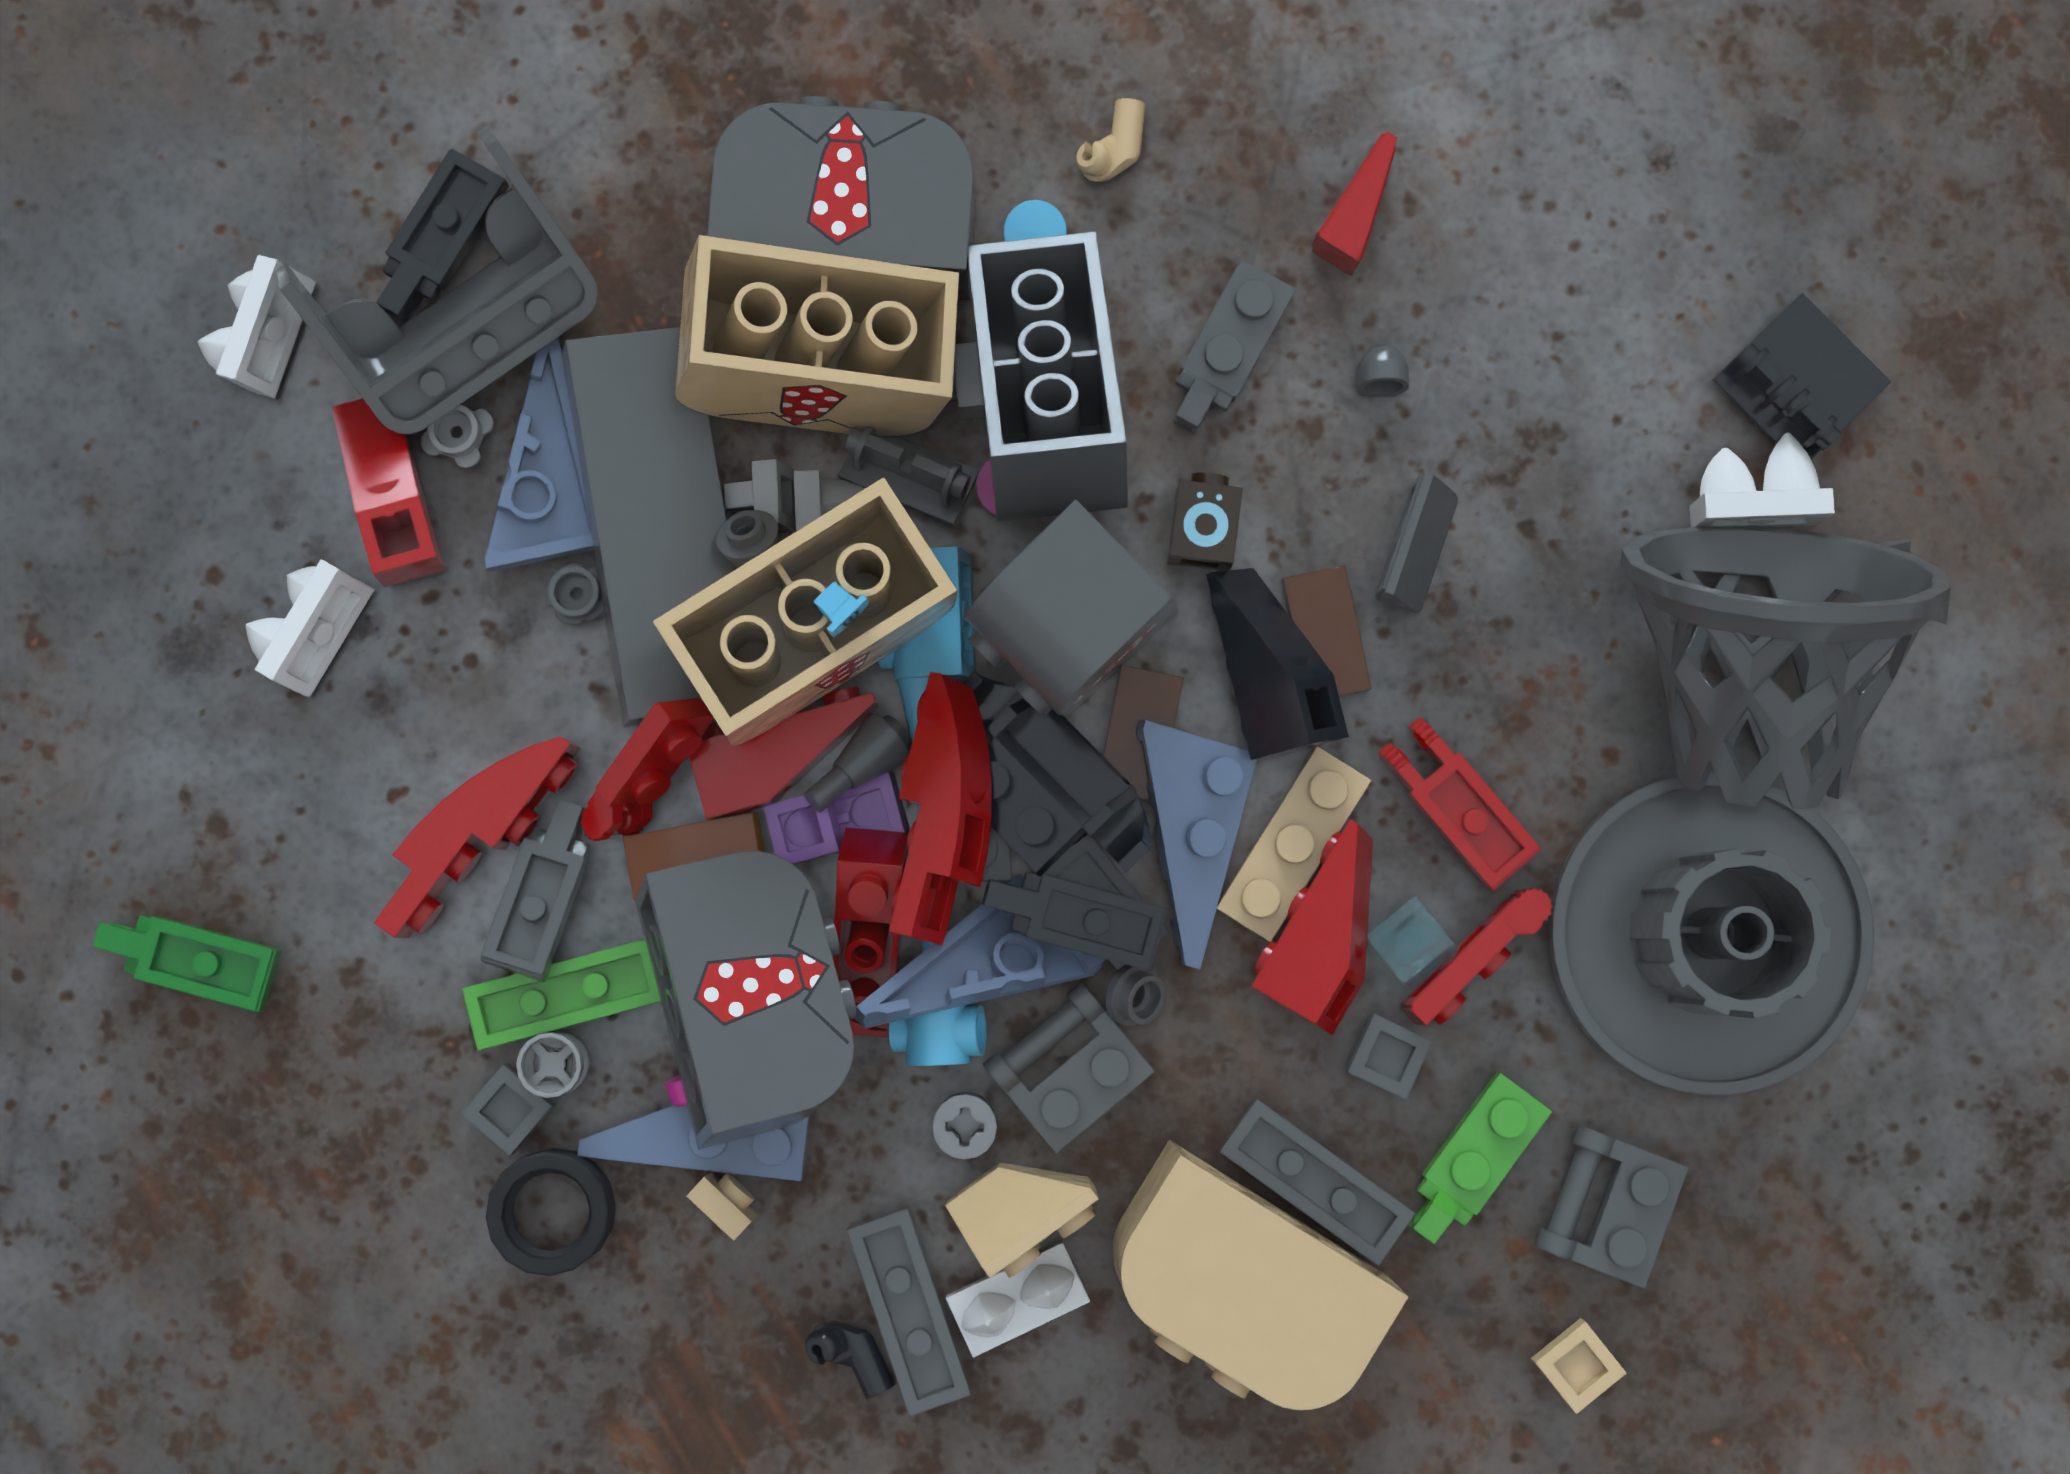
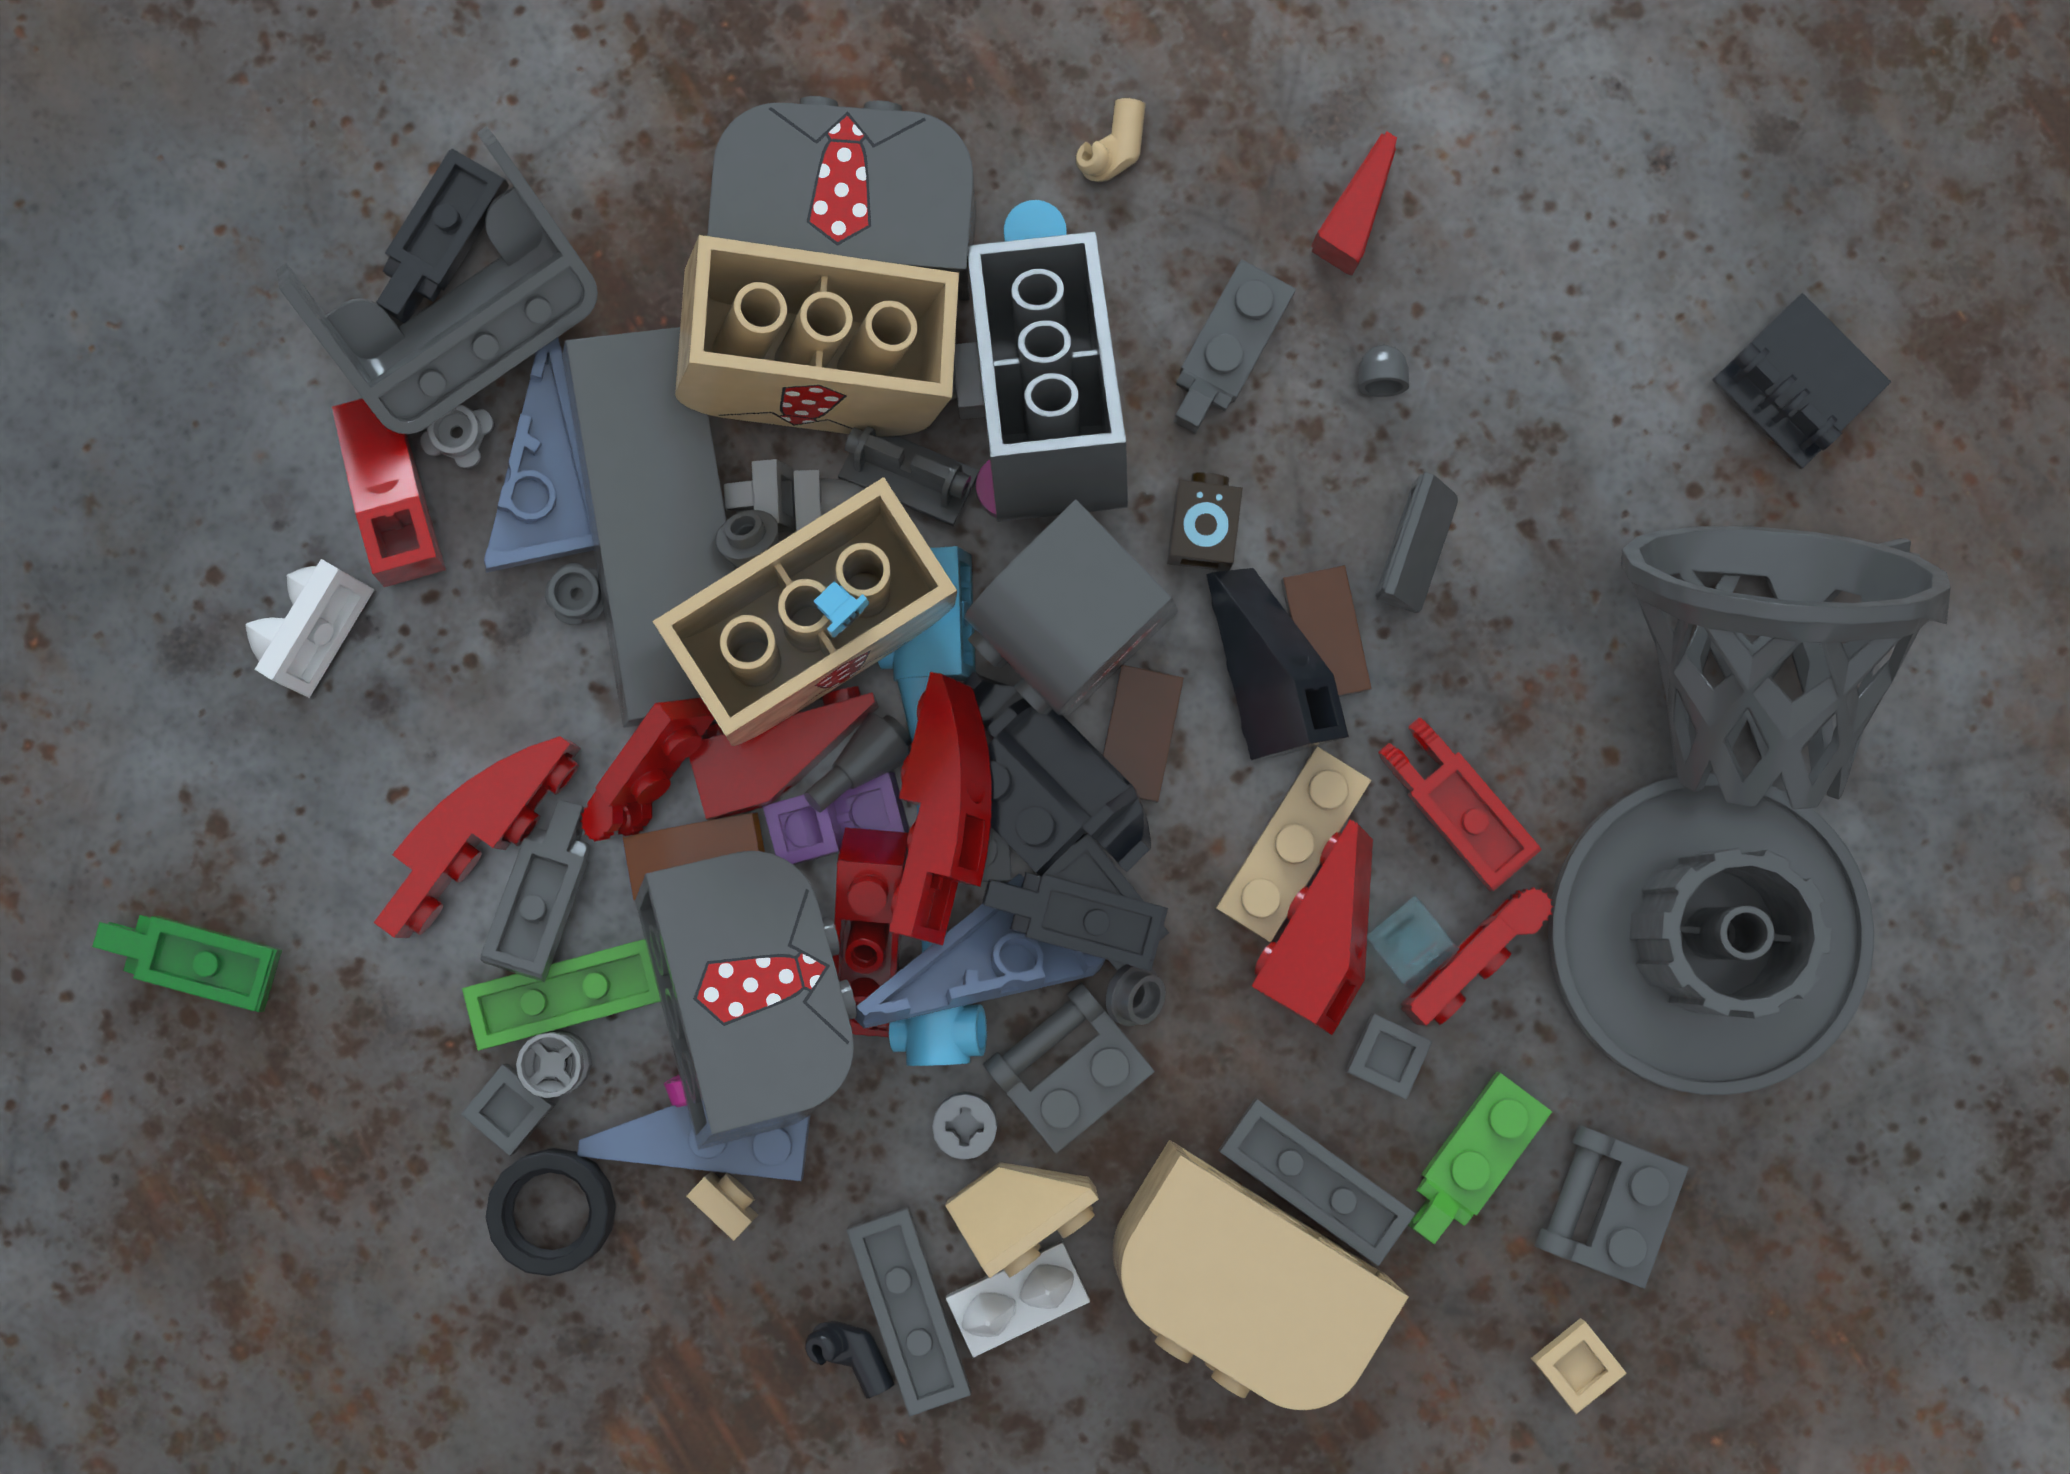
(263, 333): white tile -> none
(1198, 806): sand blue wing -> none
(1788, 496): white tile -> none

